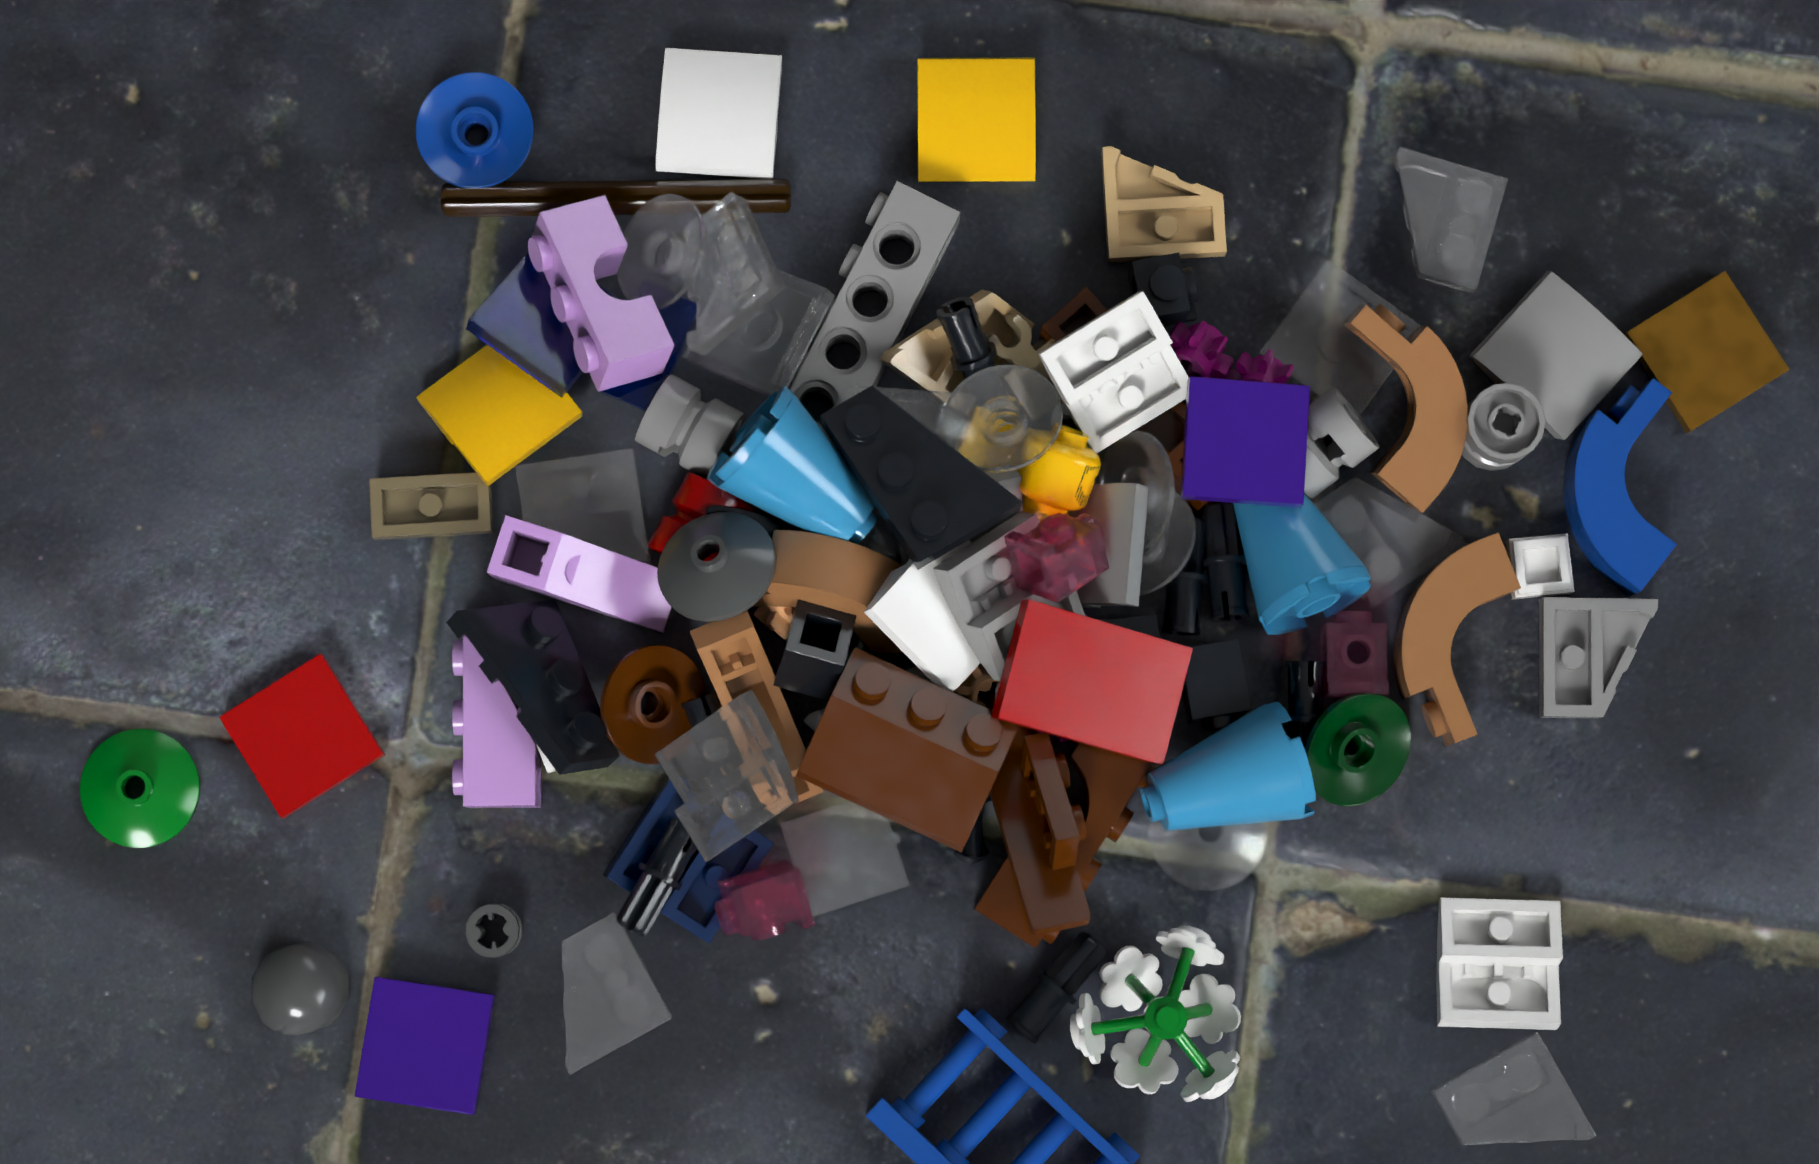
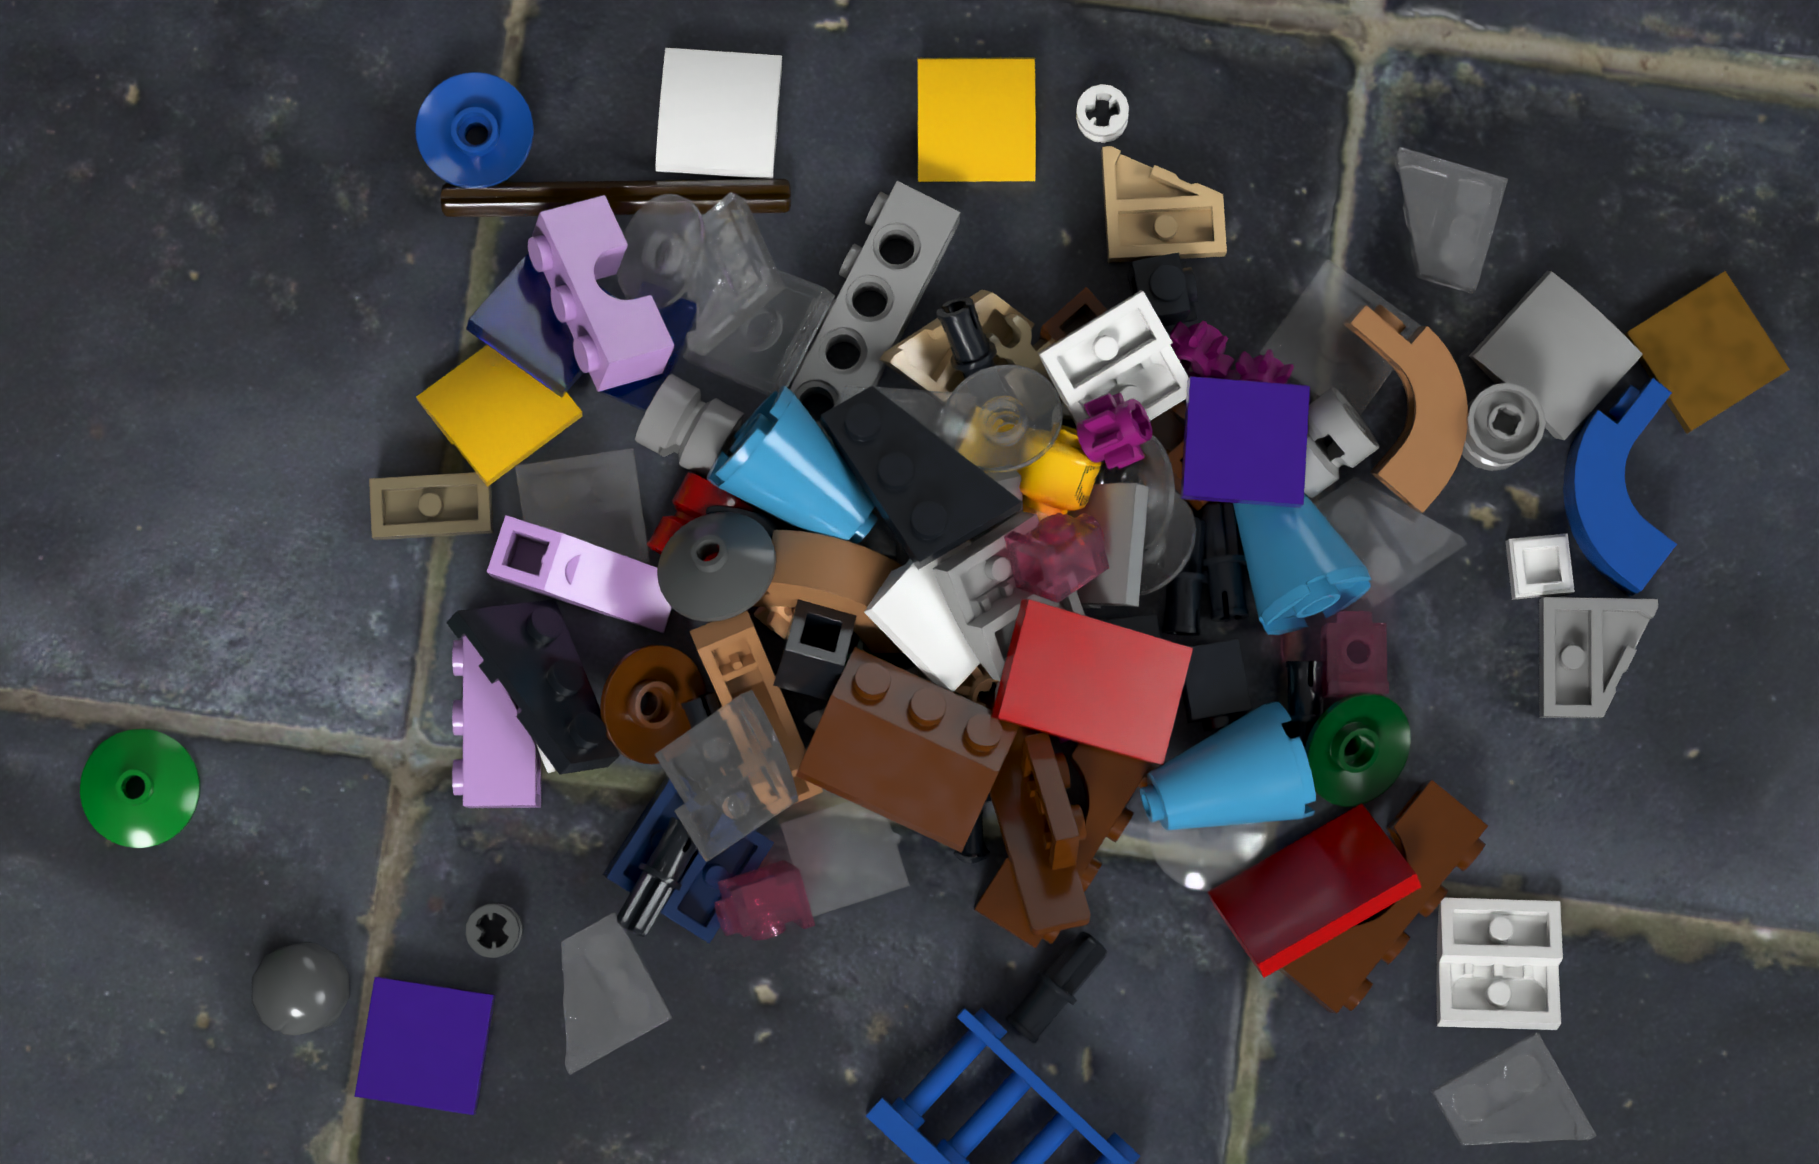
(302, 736): red tile -> none
(1114, 430): none -> magenta gear
(1117, 123): none -> white bush
(1196, 1012): white plant -> none
(1314, 890): none -> red tile
(1428, 625): medium nougat arch -> none
(1434, 838): none -> reddish brown arch

